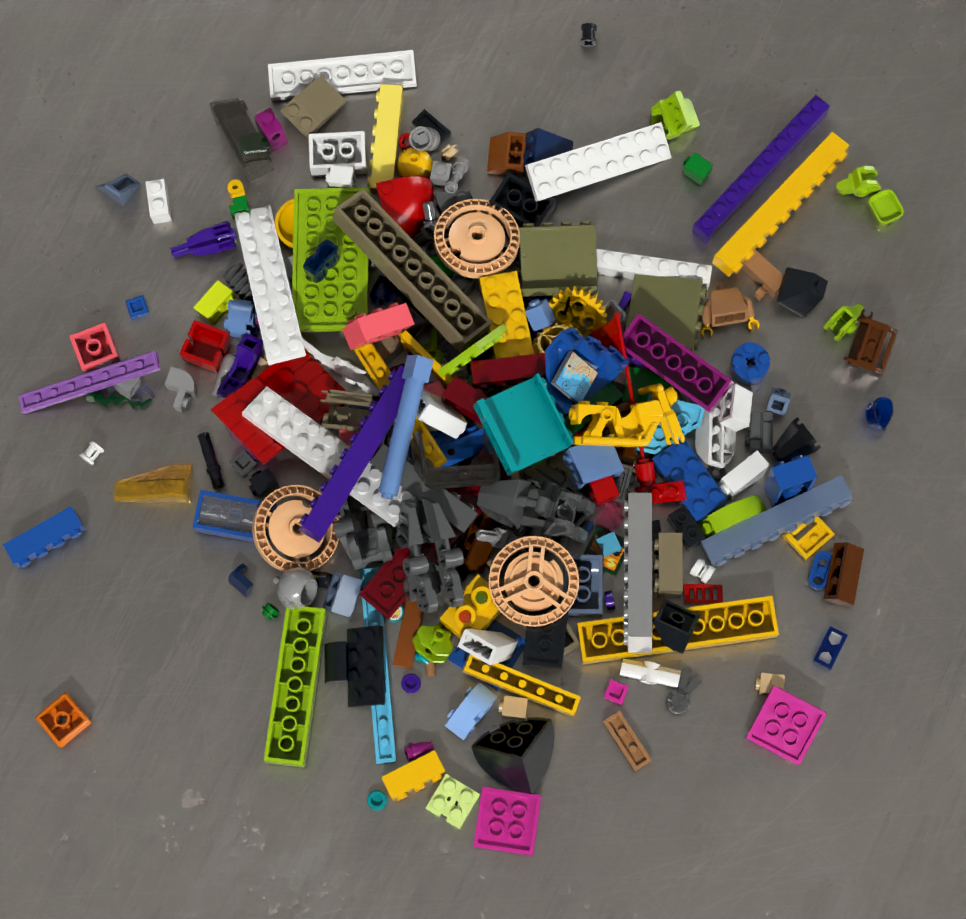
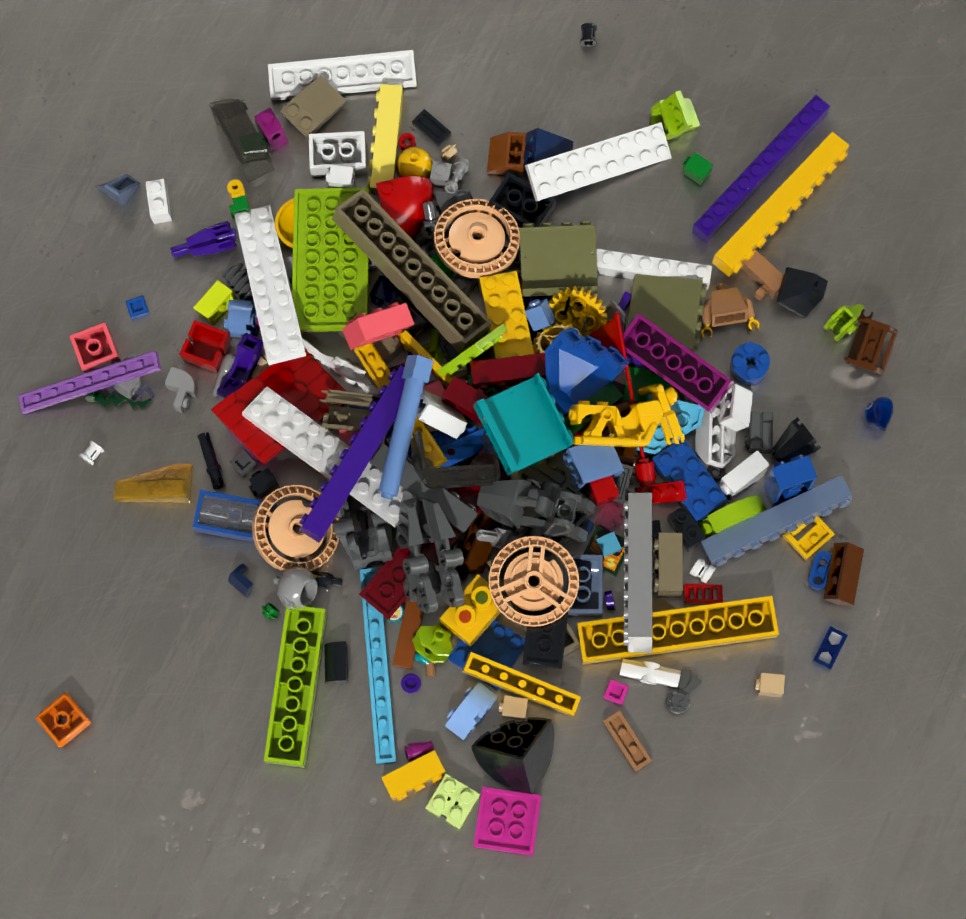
(44, 537): blue brick -> none
(325, 258): brick -> none
(342, 594): sand blue brick -> none
(365, 666): black plate -> none
(377, 800): teal tile -> none
(424, 139): light grey wheel -> none
(487, 645): white slope -> none
(574, 377): tile -> none
(675, 625): black slope -> none
(779, 397): sand blue brick -> none
(786, 724): dark pink plate -> none
(860, 182): lime hinge -> none
(885, 207): lime piece -> none

